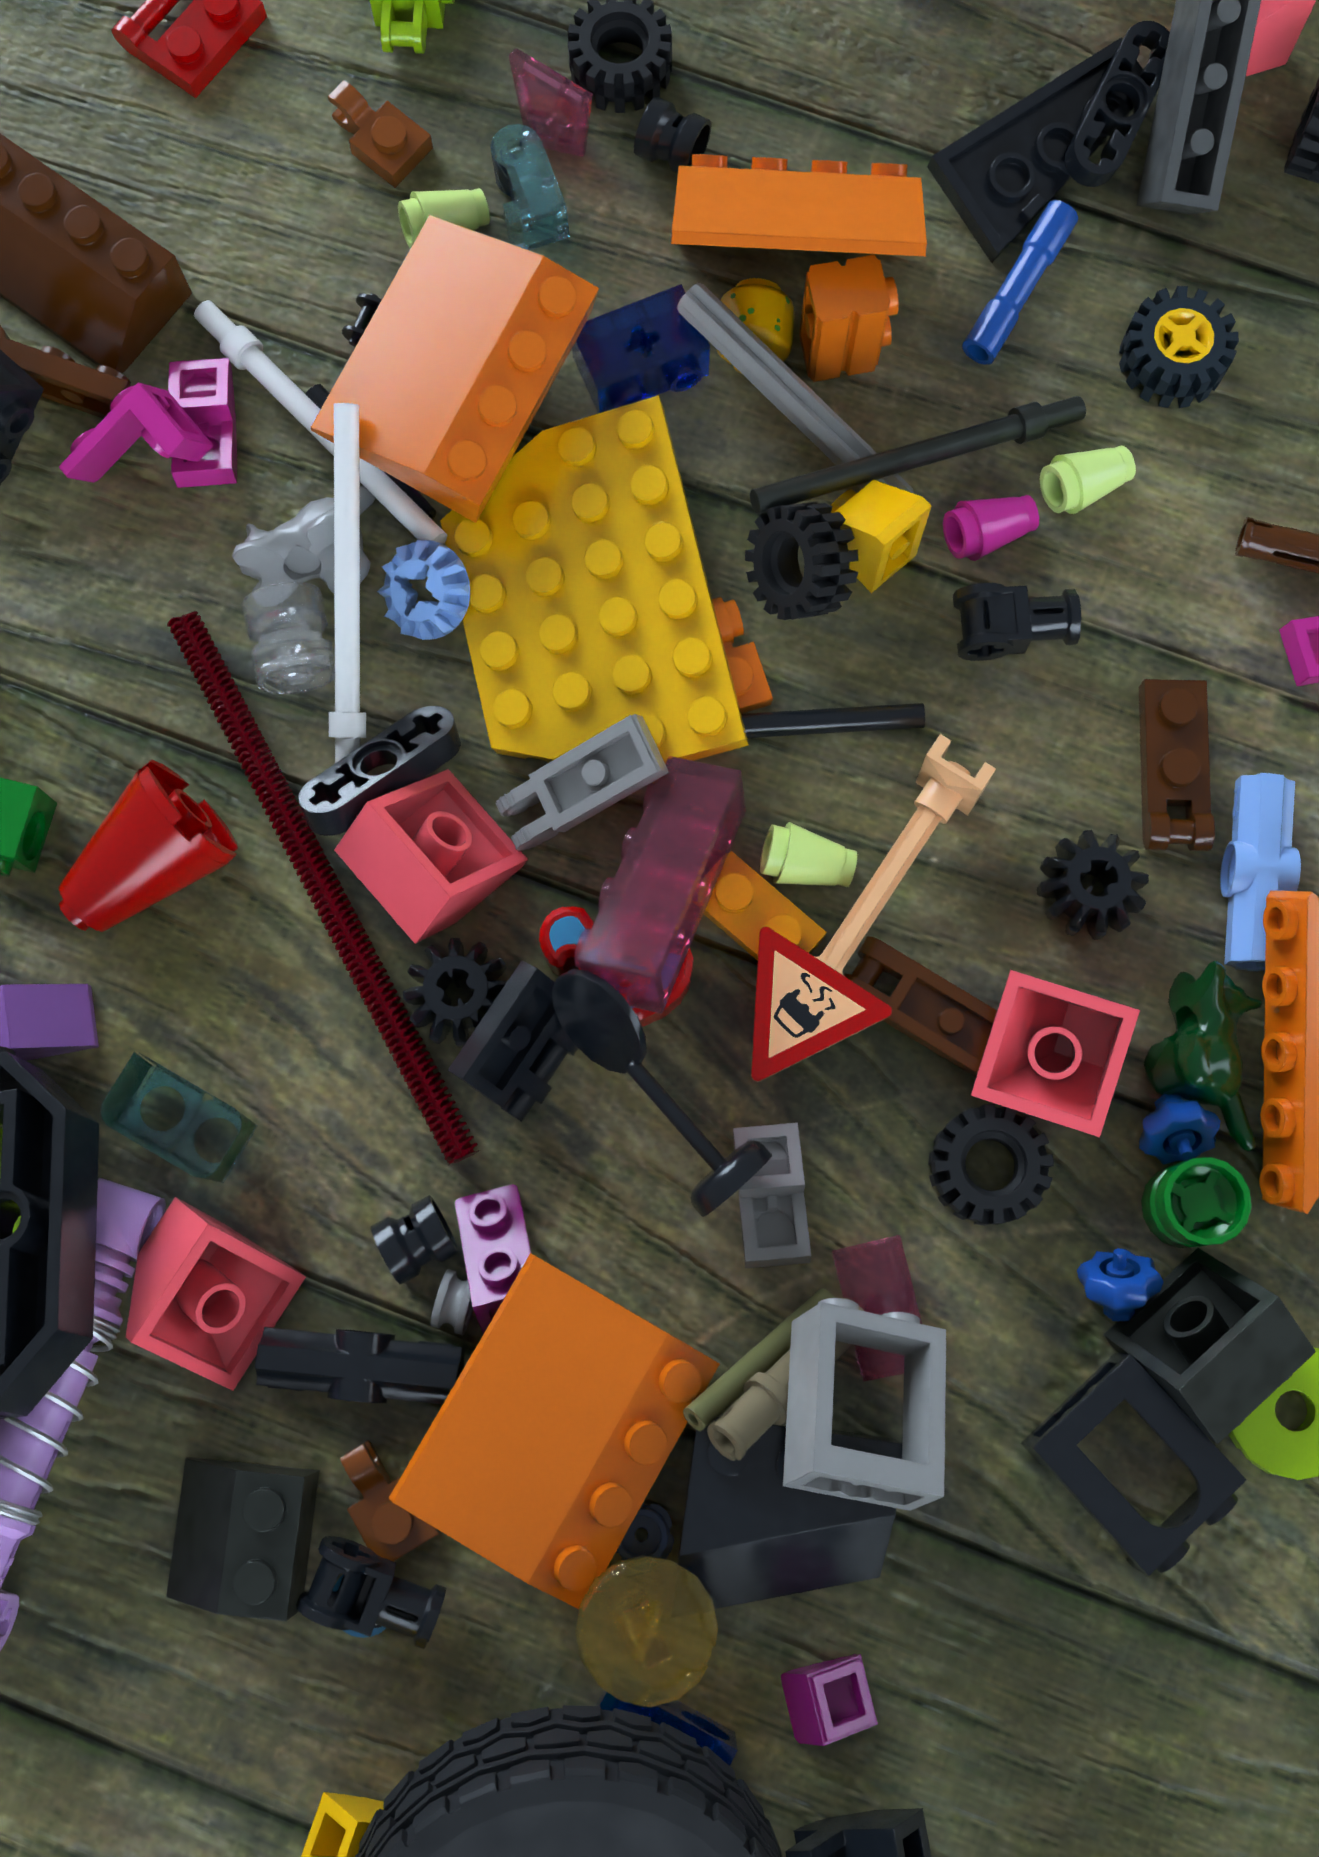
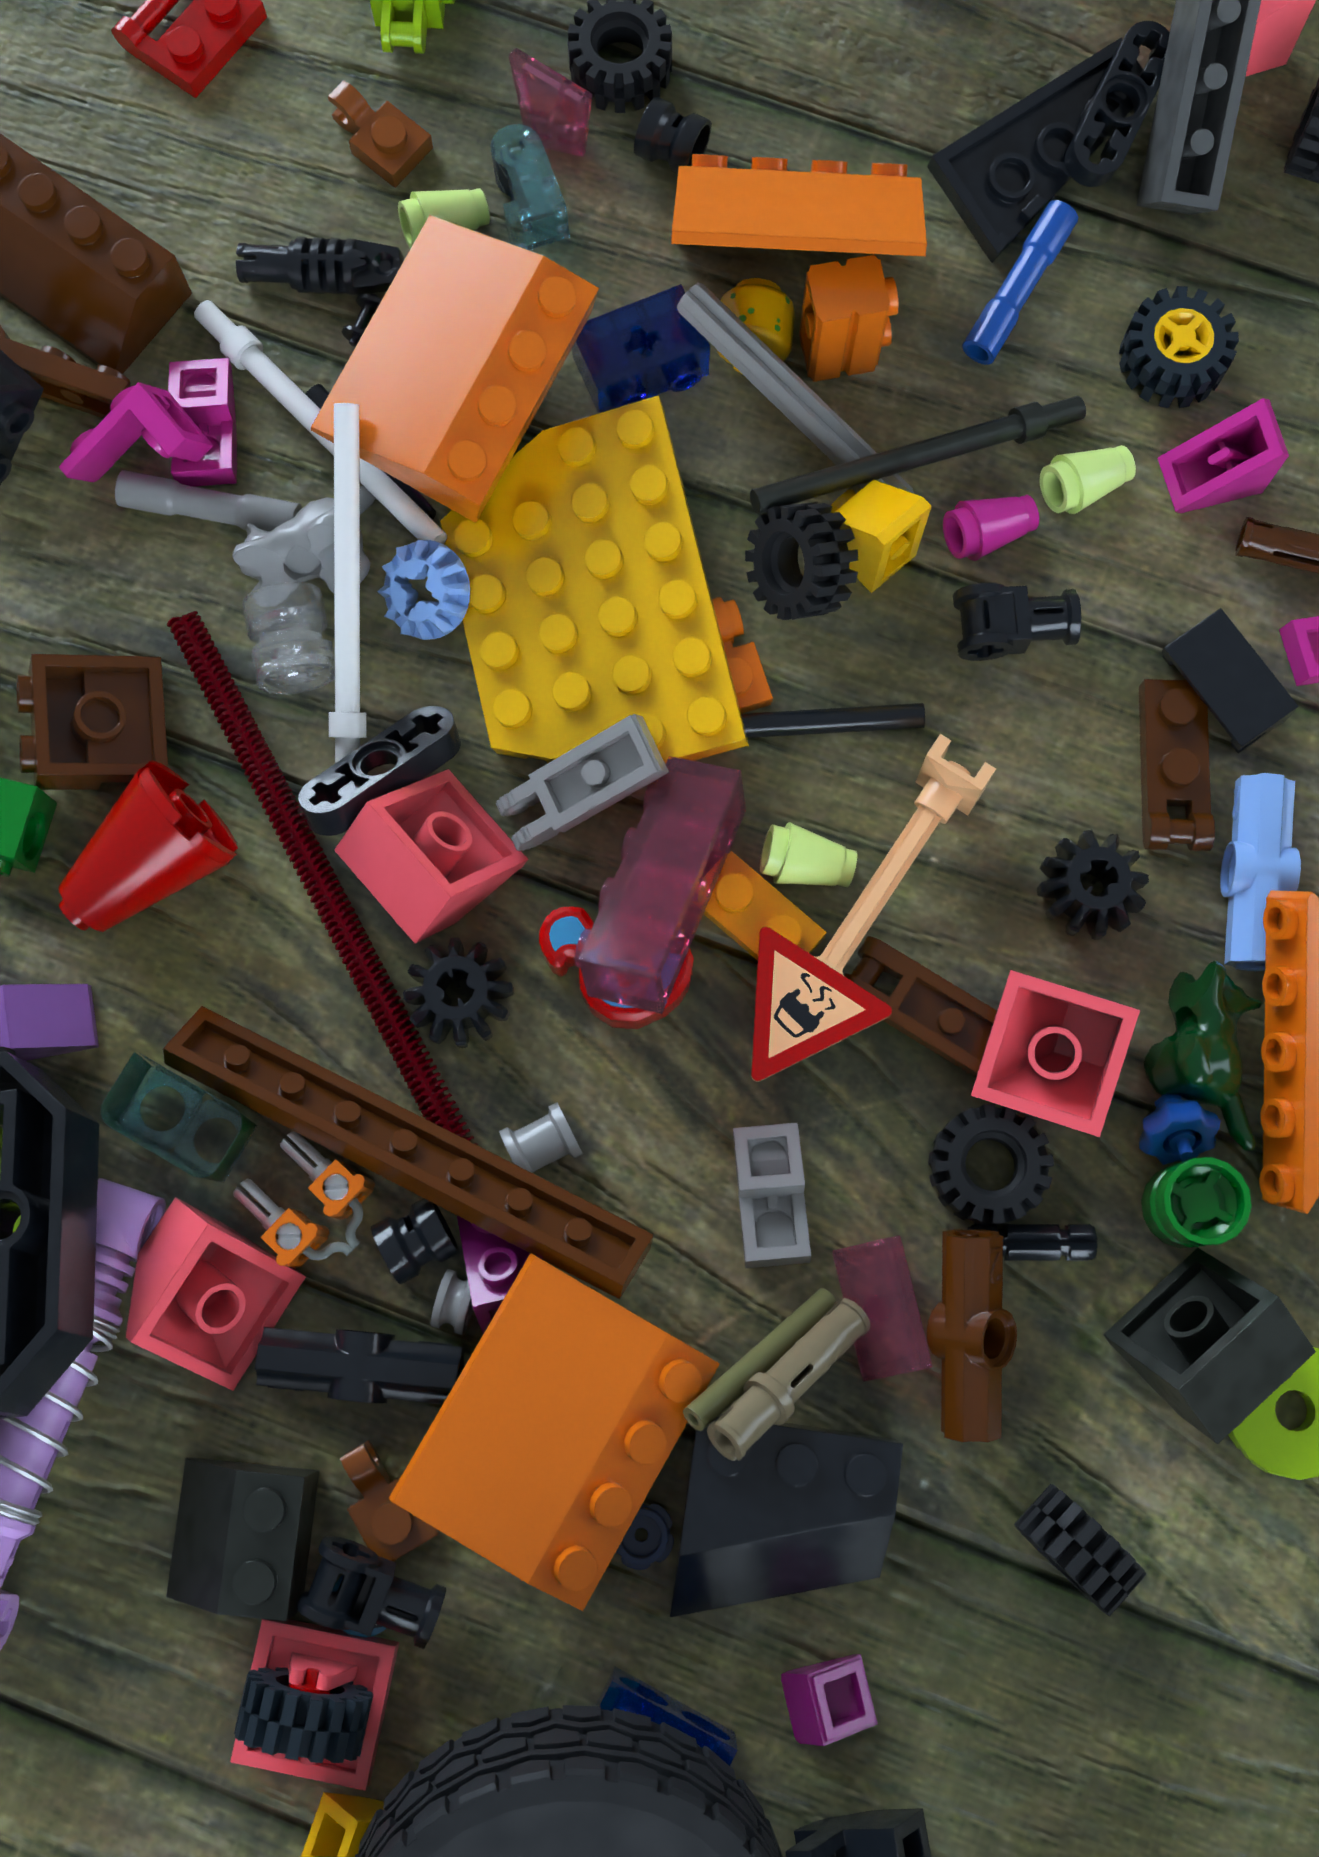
(91, 719): none -> reddish brown plate
(172, 498): none -> light grey piece
(291, 1231): none -> piece
(314, 1703): none -> plate
(321, 265): none -> black hinge
(410, 1151): none -> reddish brown plate
(516, 1044): black plate -> none
(541, 1141): none -> light grey bush
(612, 1037): black piece -> none
(646, 1630): clear yellow tile -> none
(854, 1474): light grey window -> none
(972, 1335): none -> reddish brown piece
(1045, 1241): none -> black axle
(1056, 1447): black panel -> none
(1080, 1549): none -> black tyre
(1119, 1282): blue piece -> none
(1226, 460): none -> dark pink slope
(1230, 679): none -> black hinge

